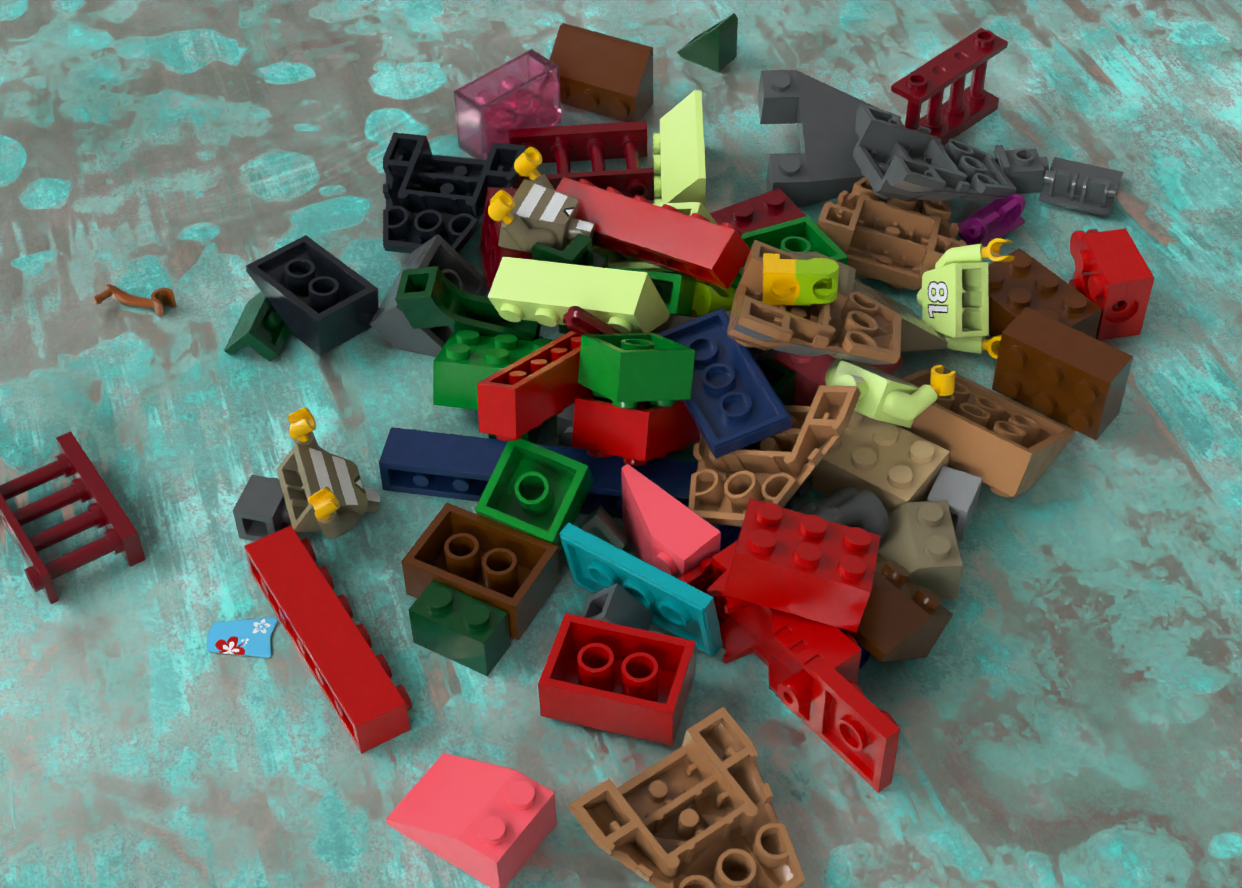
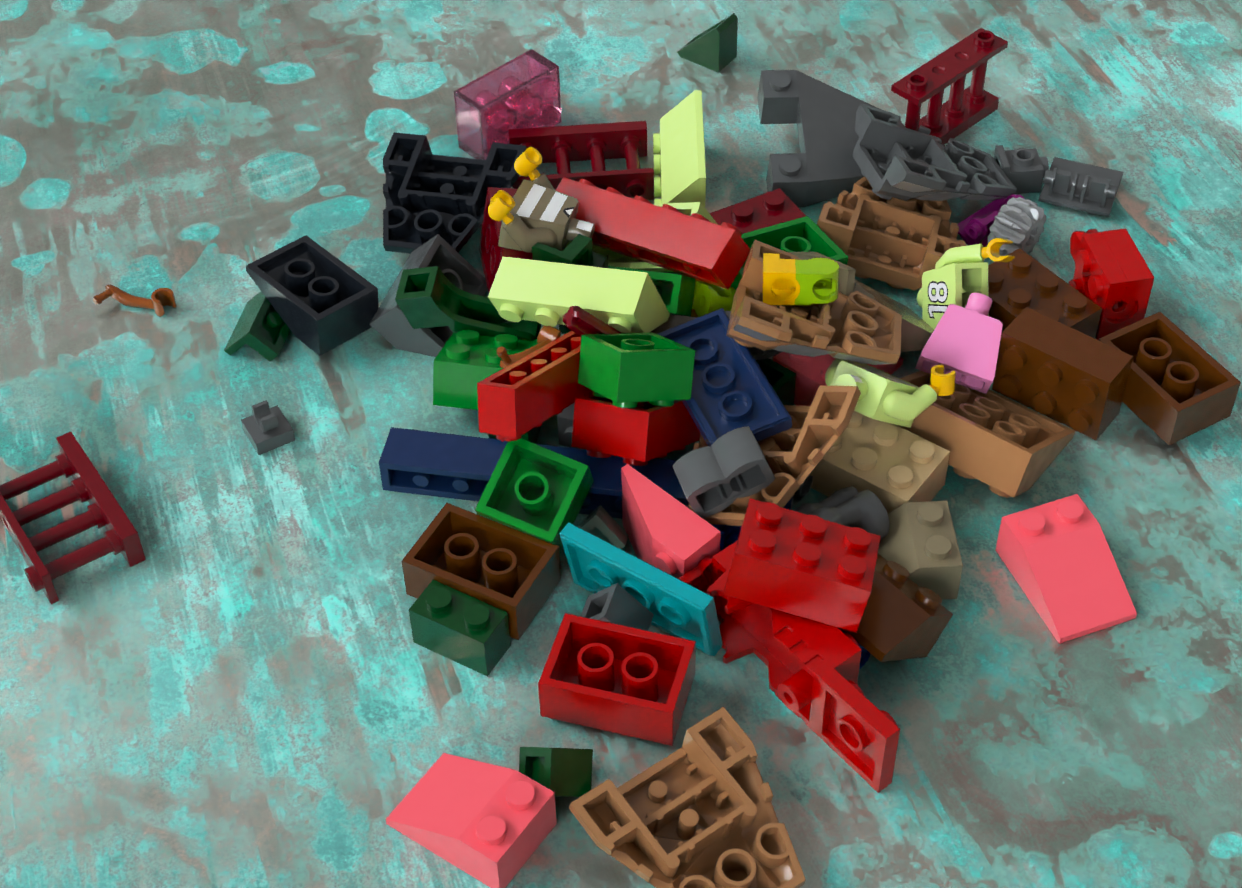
(242, 637): medium azure sticker -> none
(261, 509): dark grey brick -> none
(267, 428): none -> dark grey tile
(319, 487): dark tan torso -> none
(328, 639): red brick -> none
(545, 336): none -> dark orange piece
(558, 769): none -> dark green panel
(603, 73): reddish brown slope -> none
(723, 472): none -> dark grey brick
(961, 493): light grey brick -> none
(965, 343): none -> bright pink torso
(1019, 222): none -> light grey gear
(1065, 568): none -> coral slope
(1172, 379): none -> reddish brown brick

